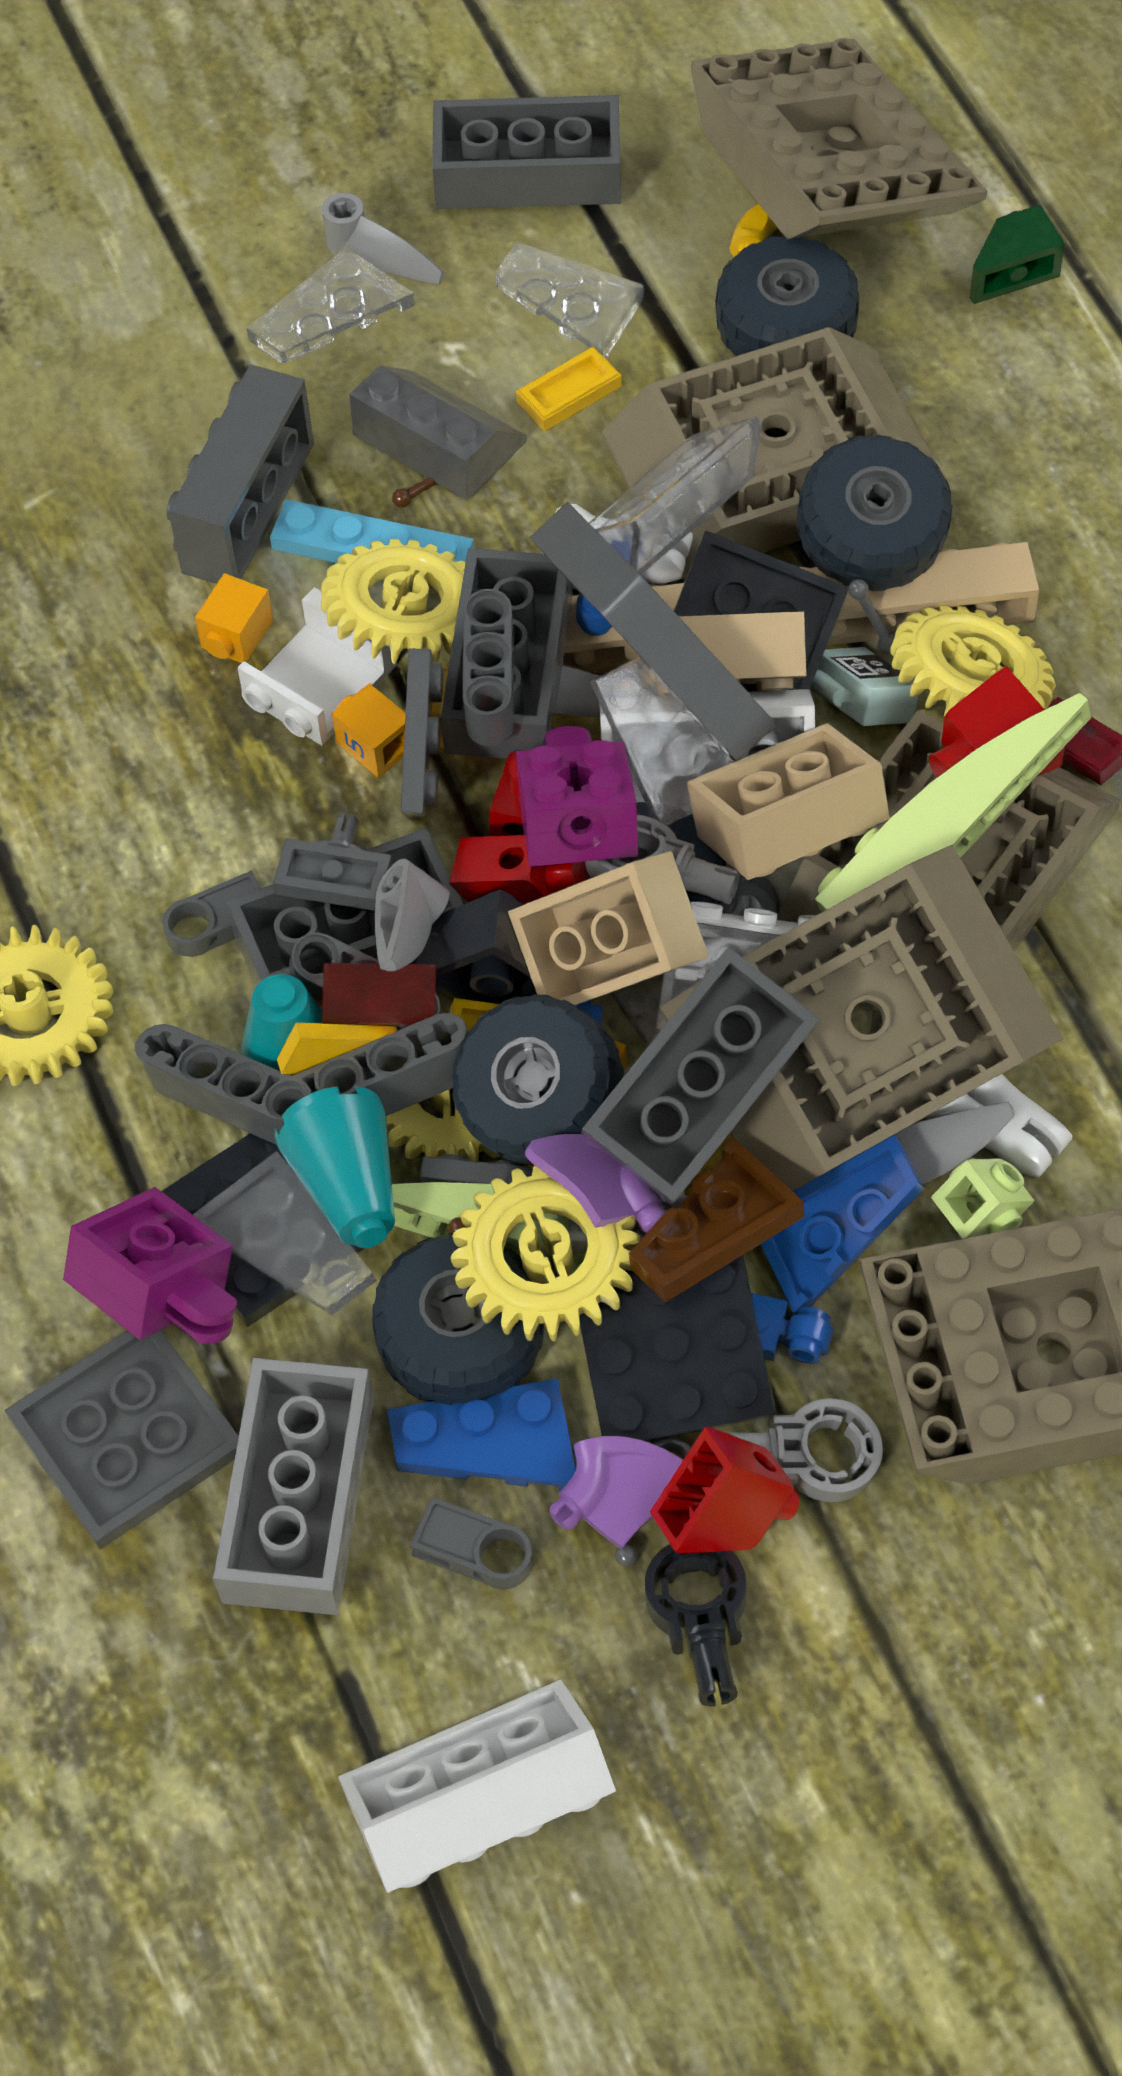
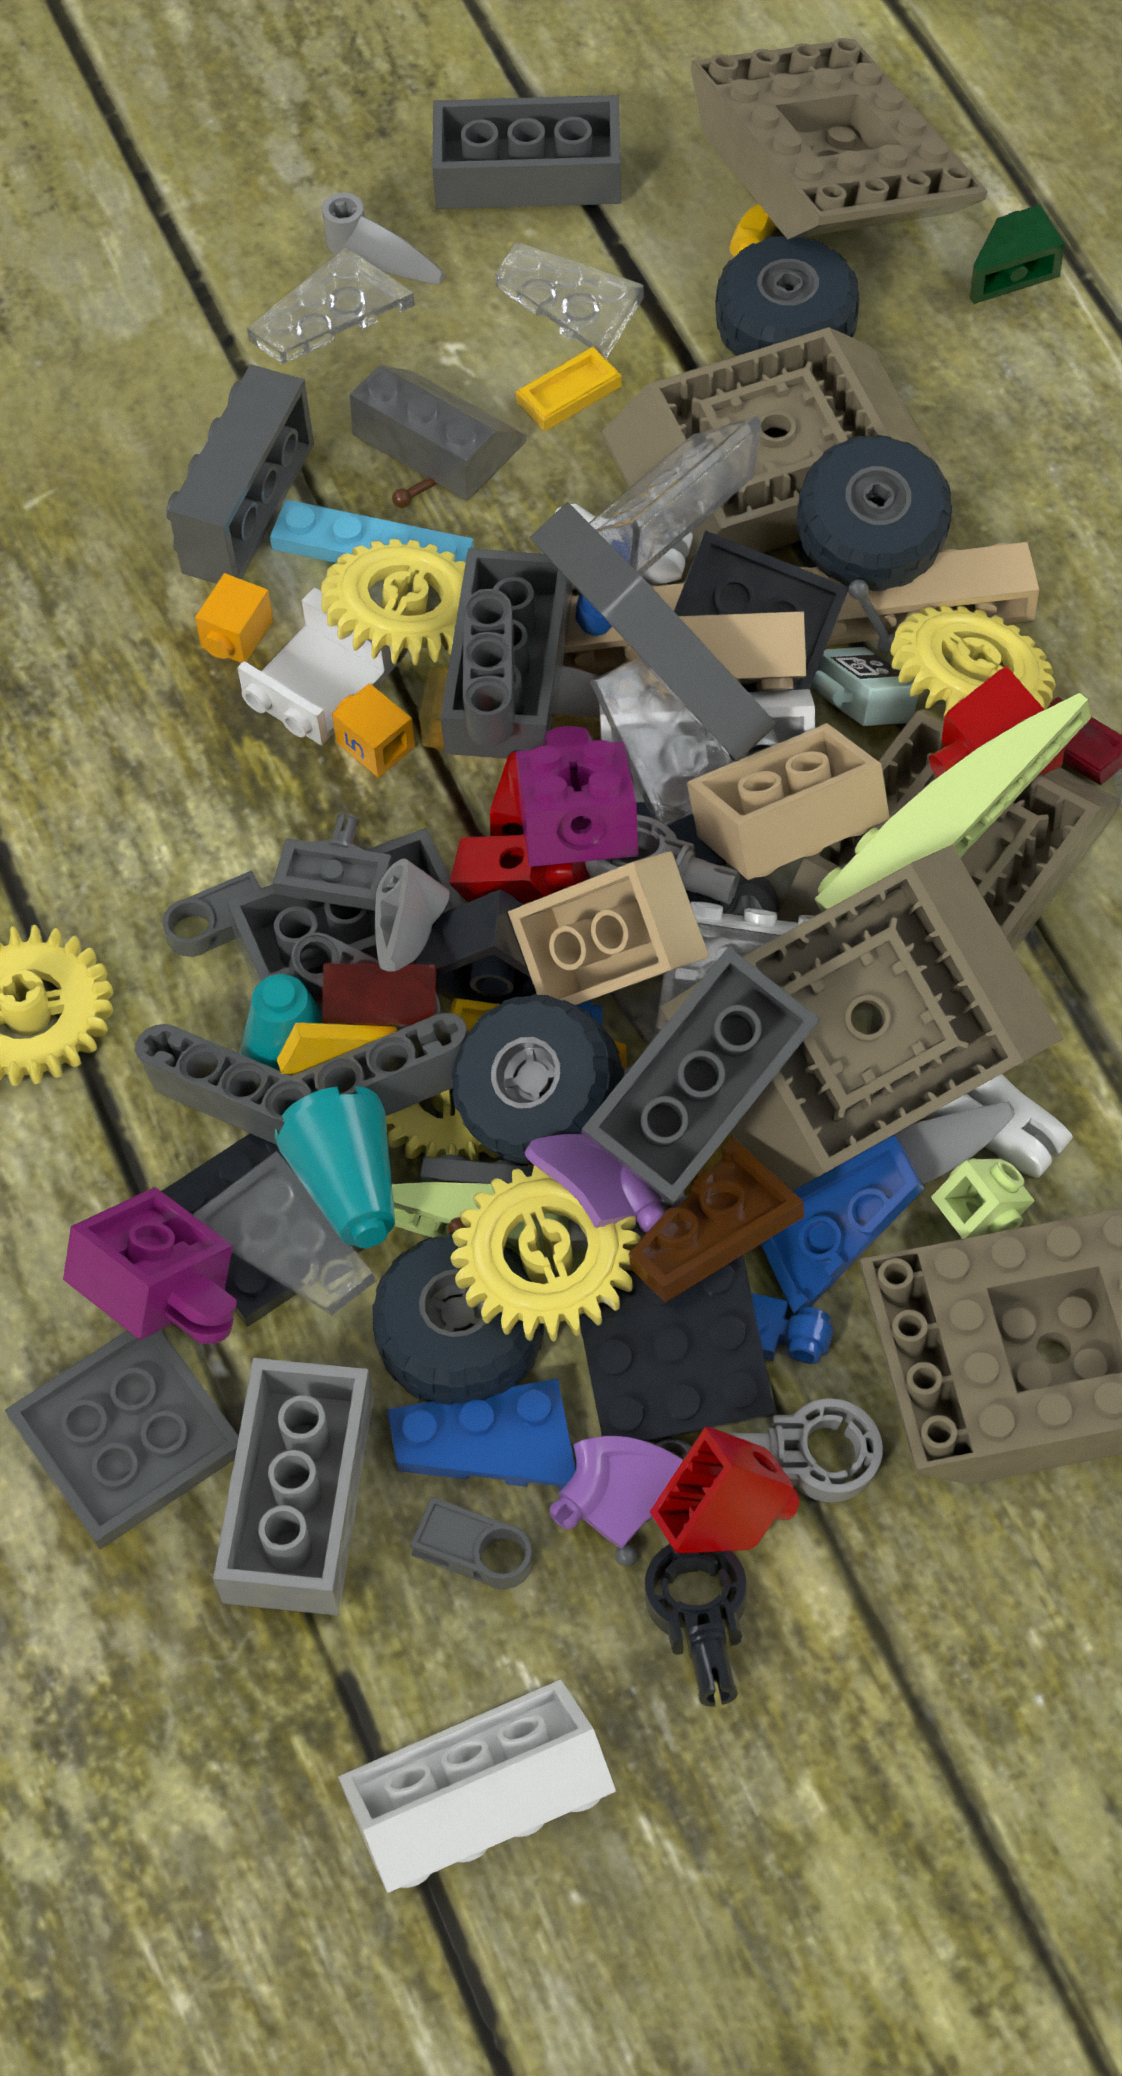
(421, 733): dark grey plate -> none

